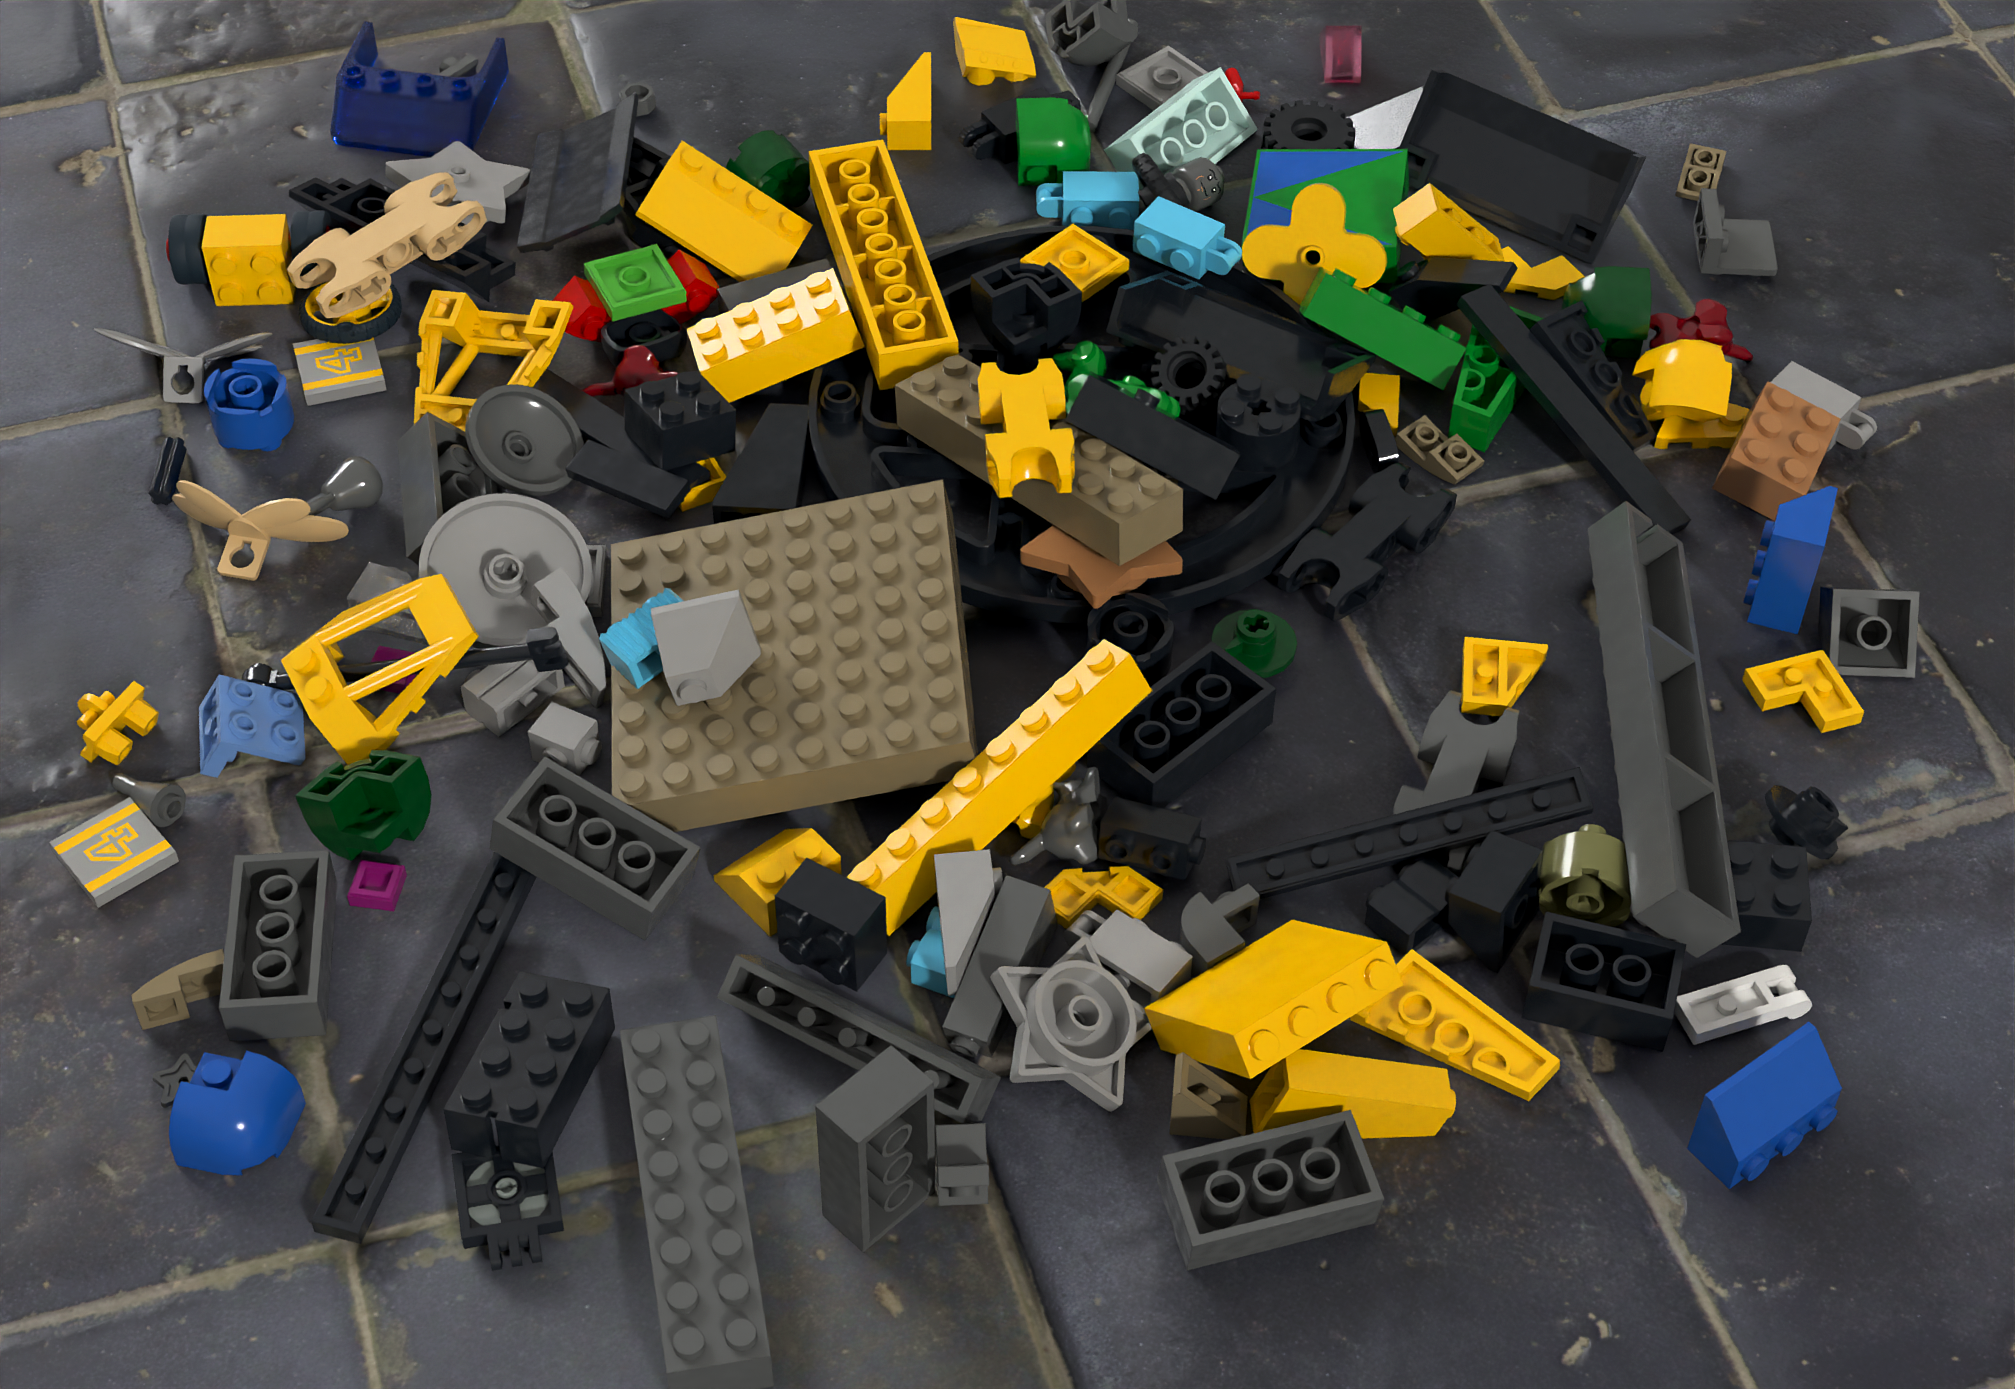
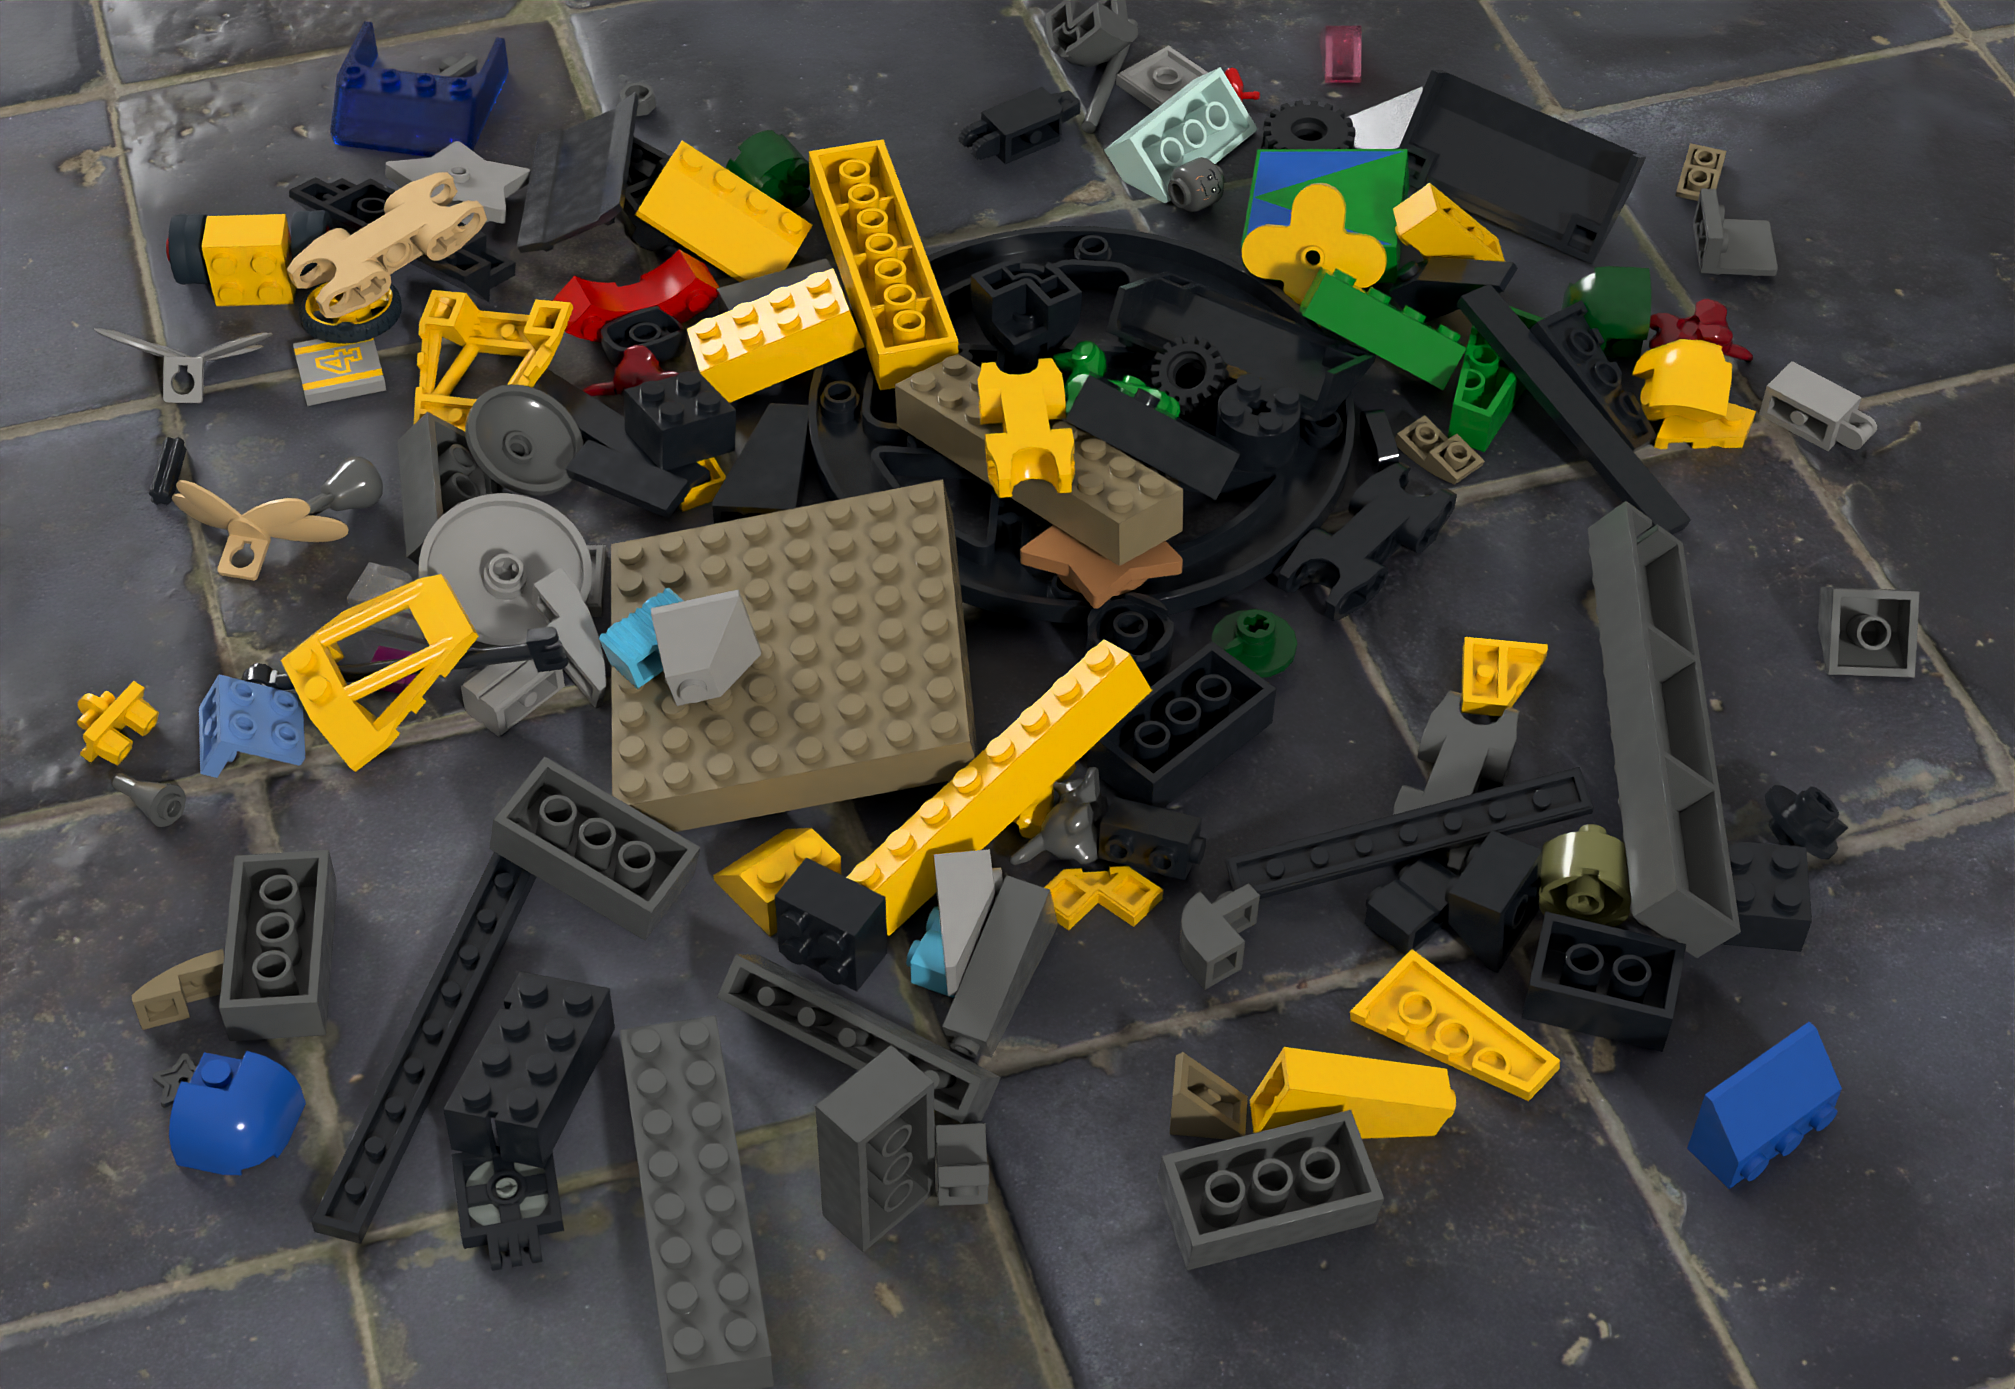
(114, 852): light grey tile -> none
(249, 405): blue brick -> none
(367, 803): dark green brick -> none
(377, 885): magenta tile -> none
(565, 738): light grey brick -> none
(635, 282): bright green tile -> none
(909, 109): yellow slope -> none
(992, 52): yellow slope -> none
(1050, 140): green brick -> none
(1072, 1023): light grey plate -> none
(1081, 258): yellow tile -> none
(1091, 199): medium azure brick -> none
(1134, 954): light grey brick -> none
(1156, 183): black wheel -> none
(1184, 240): medium azure brick -> none
(1273, 997): yellow brick -> none
(1380, 392): yellow tile -> none
(1546, 279): yellow tile -> none
(1741, 1004): white plate -> none
(1776, 451): medium nougat brick -> none
(1790, 561): blue slope -> none
(1807, 680): yellow plate -> none

